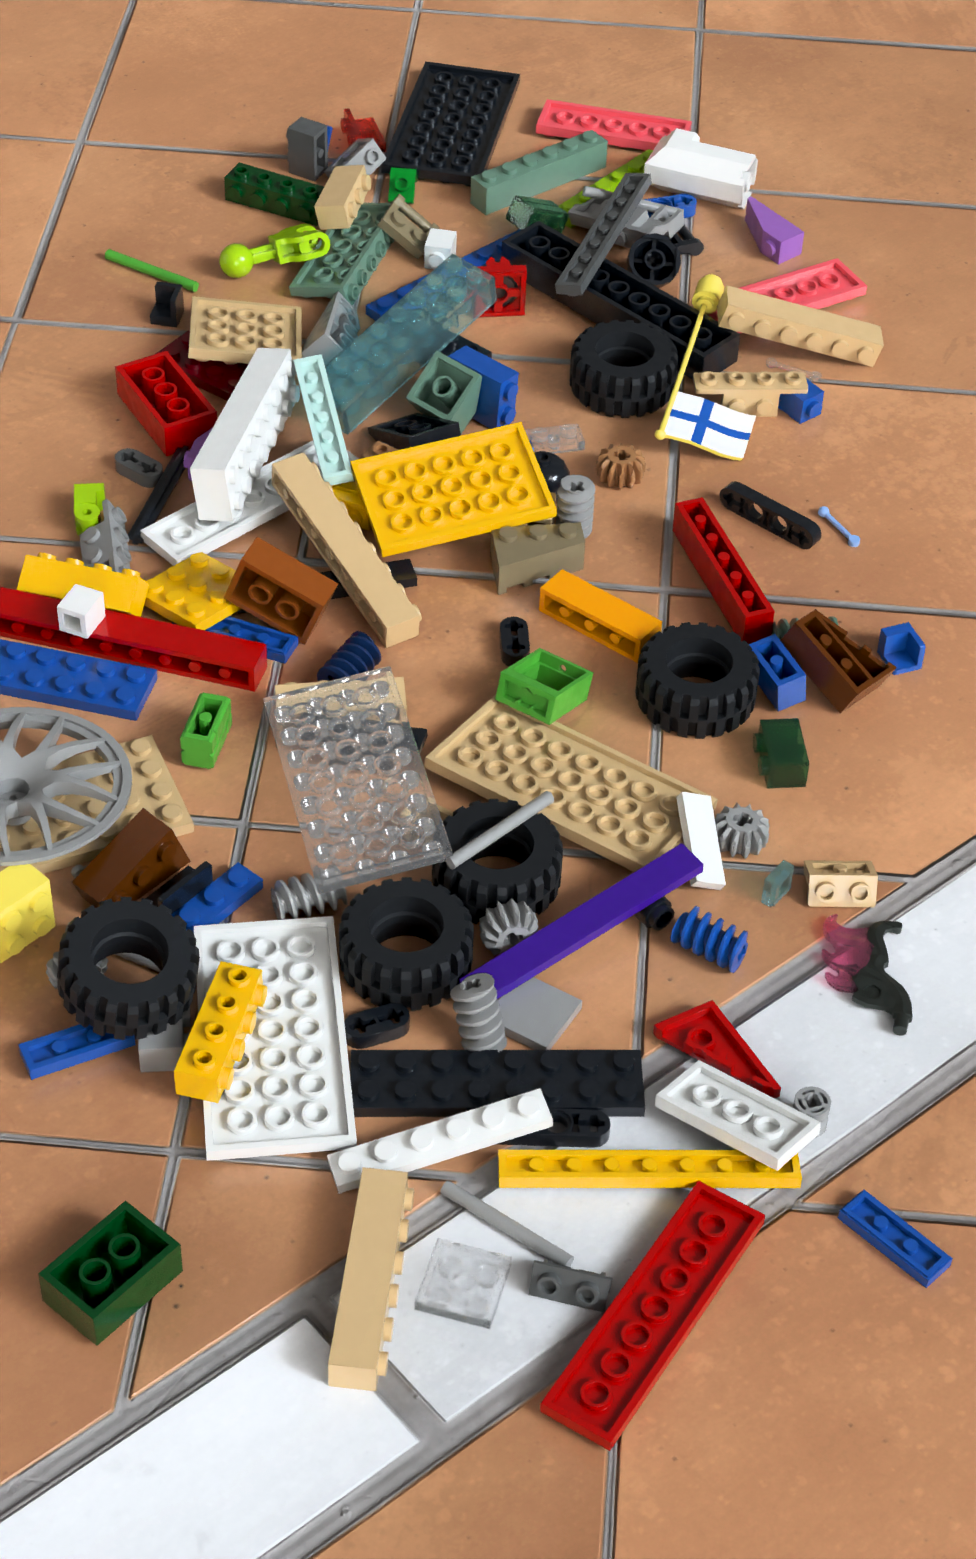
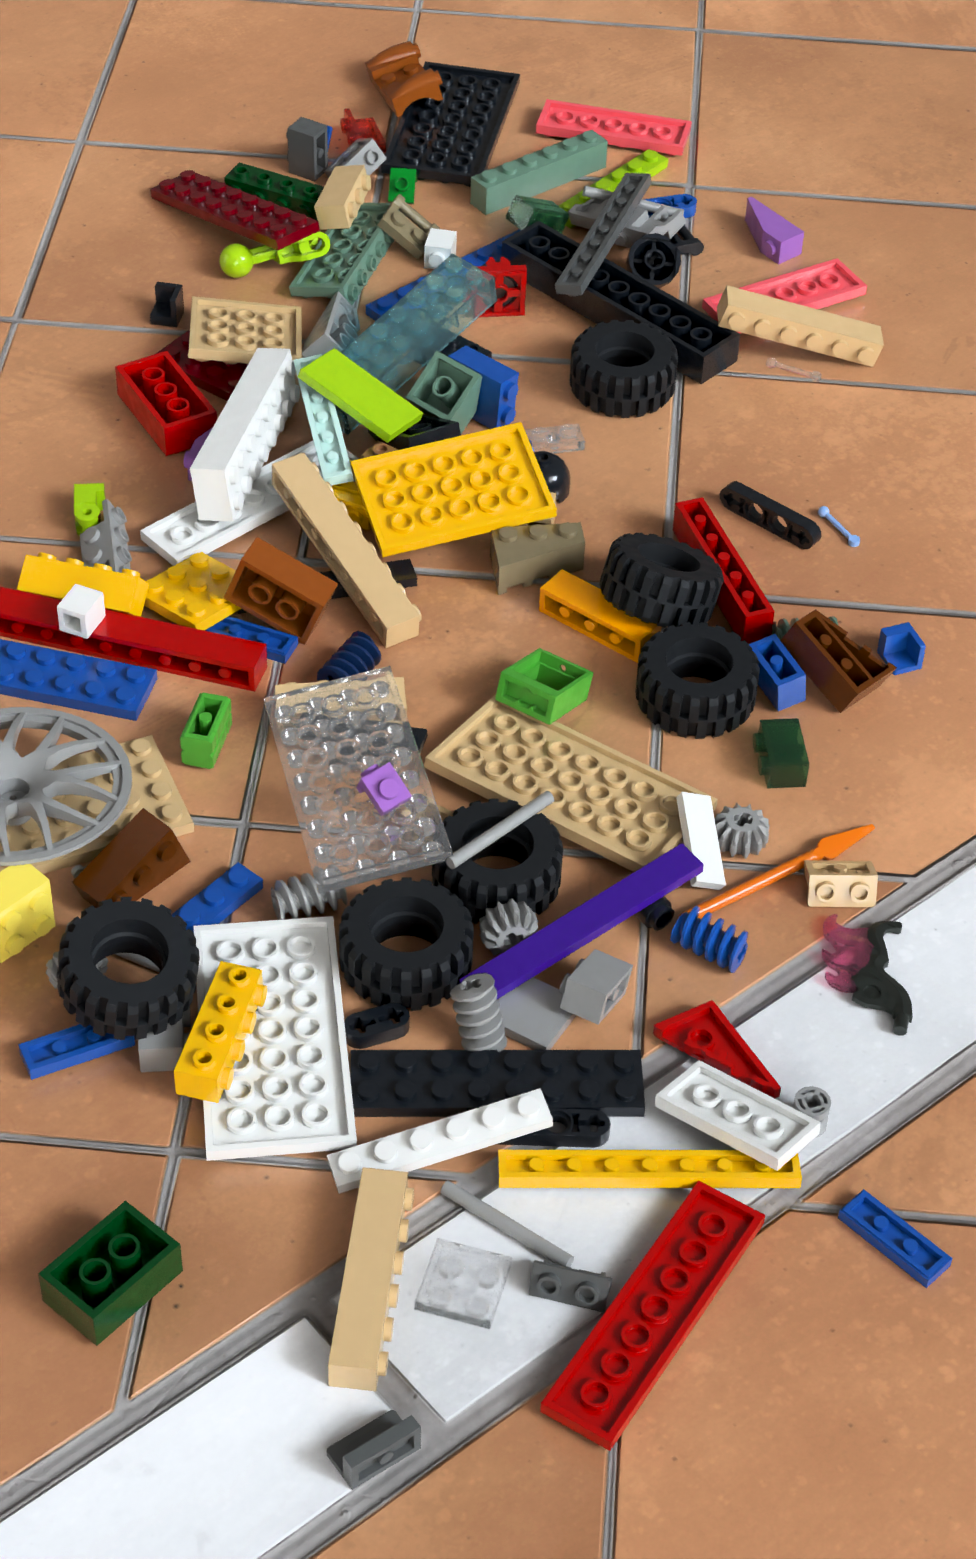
(138, 467): dark grey beam -> none
(151, 270): bright green bar -> none
(159, 495): black axle -> none
(182, 887): black panel -> none
(234, 210): none -> dark red plate
(360, 395): none -> lime tile
(375, 1447): none -> dark grey panel
(383, 787): none -> medium lavender bracket
(402, 78): none -> dark orange piece
(510, 641): black beam -> none
(576, 502): light grey piece -> none
(595, 986): none -> light grey brick
(620, 466): medium nougat gear -> none
(660, 580): none -> black tyre
(699, 419): flag -> none
(701, 170): white brick -> none
(751, 391): tan bracket -> none
(777, 883): clear light blue tile -> none
(802, 406): blue brick -> none
(827, 849): none -> orange piece

